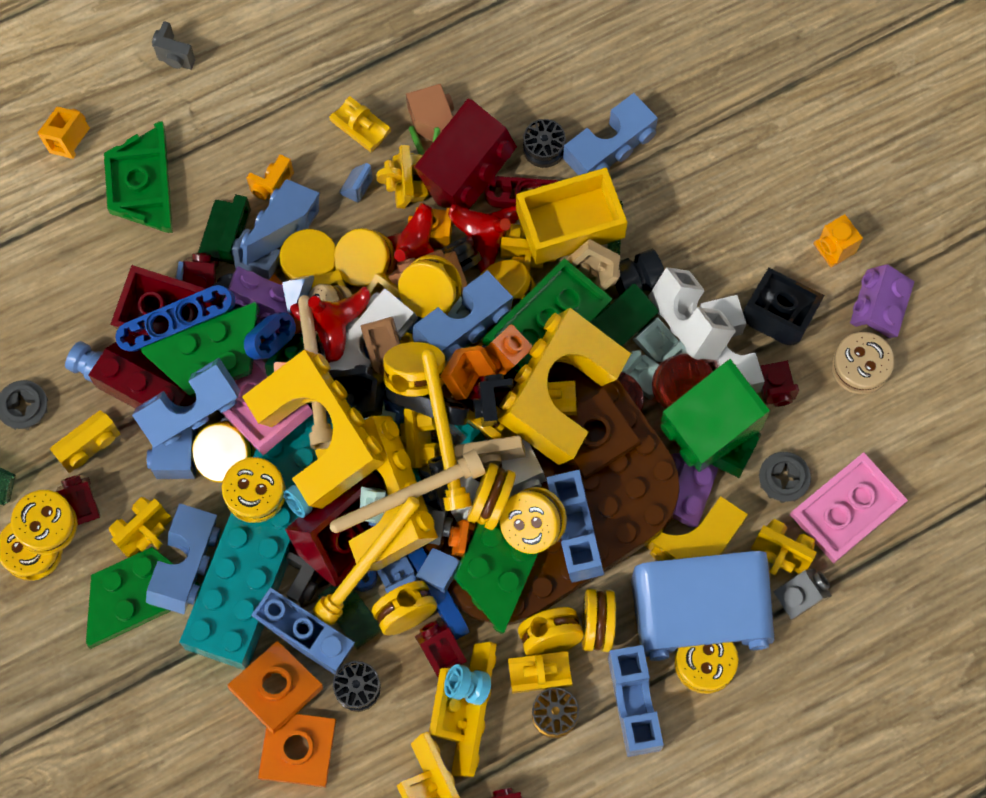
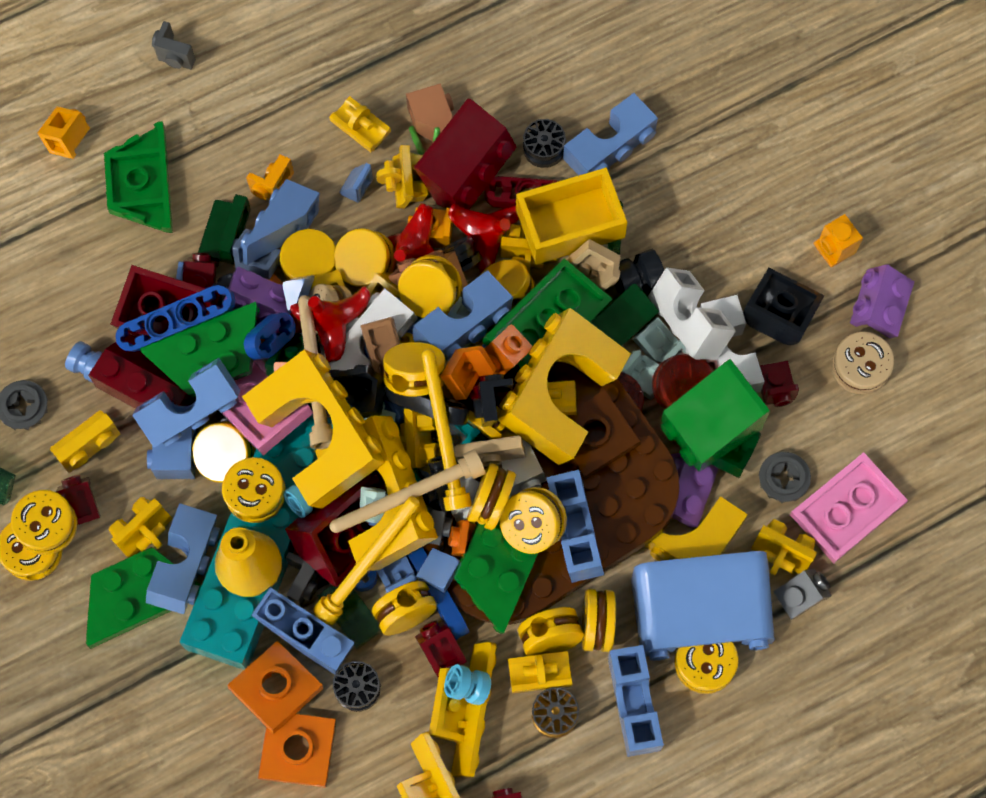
(247, 562): none -> yellow cone

